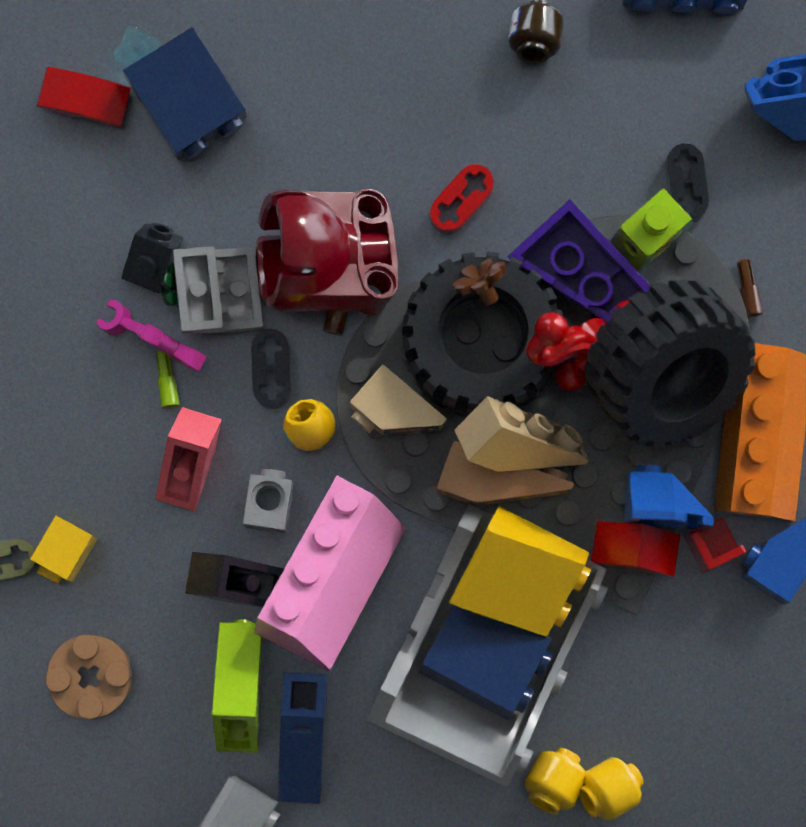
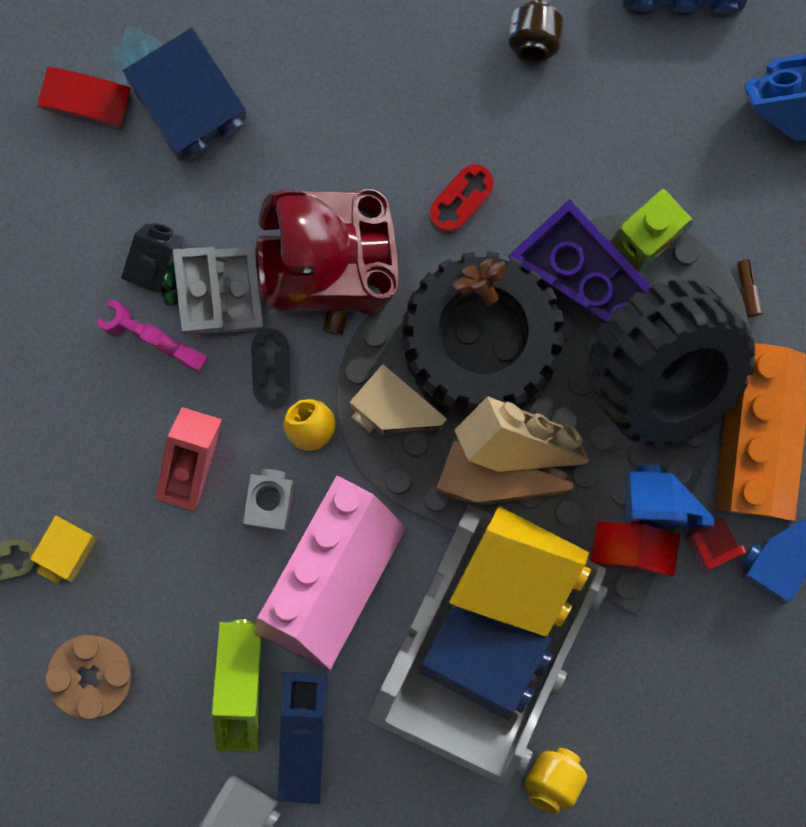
(166, 382): lime pin -> none
(231, 579): black slope -> none
(557, 343): red piece -> none
(611, 789): yellow head -> none
(697, 179): black beam -> none

